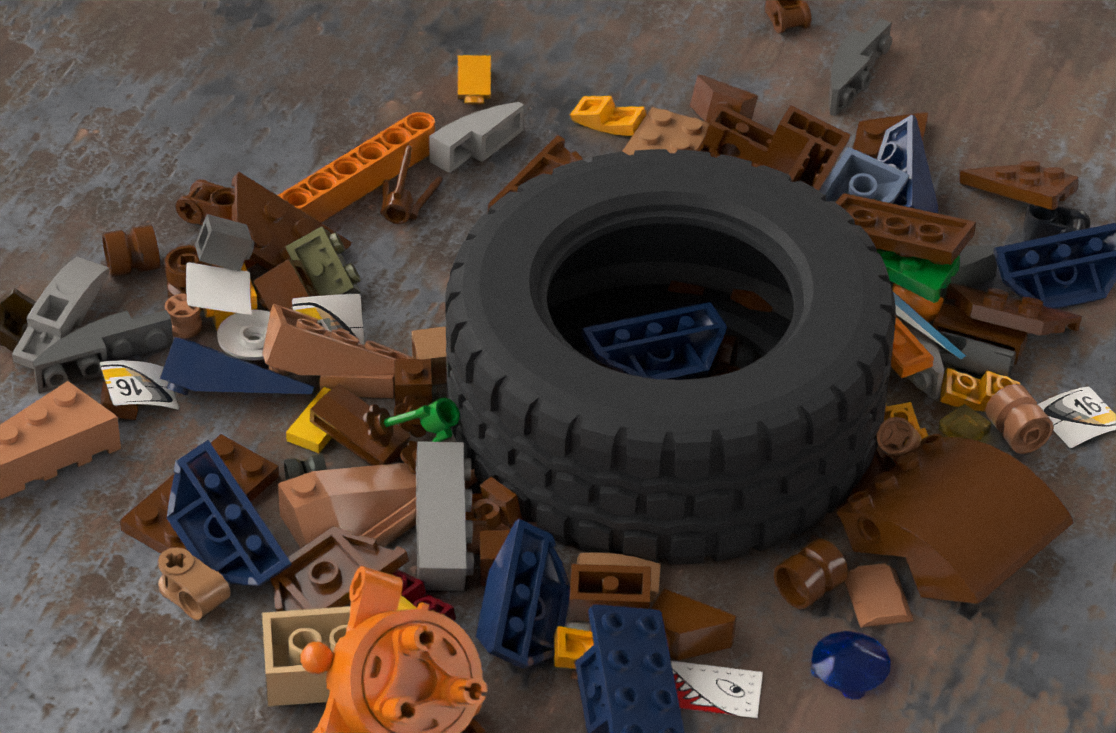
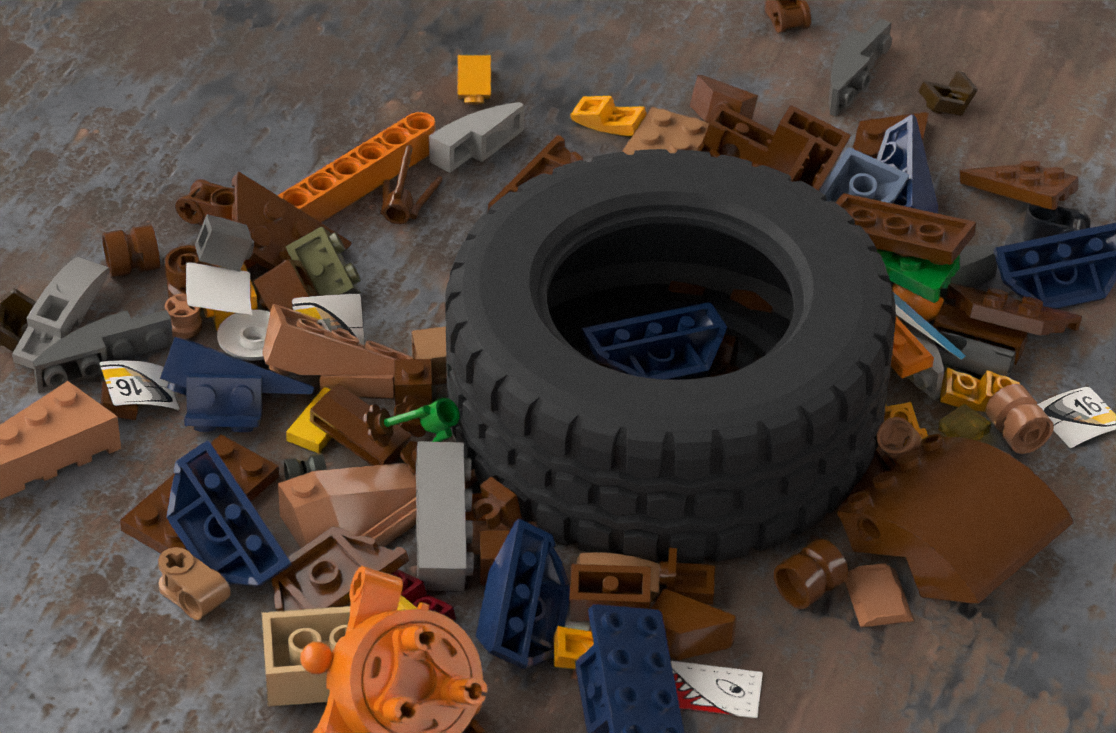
(224, 402): none -> dark blue bracket
(689, 580): none -> reddish brown bracket
(850, 663): clear blue dish -> none
(950, 98): none -> dark brown bracket

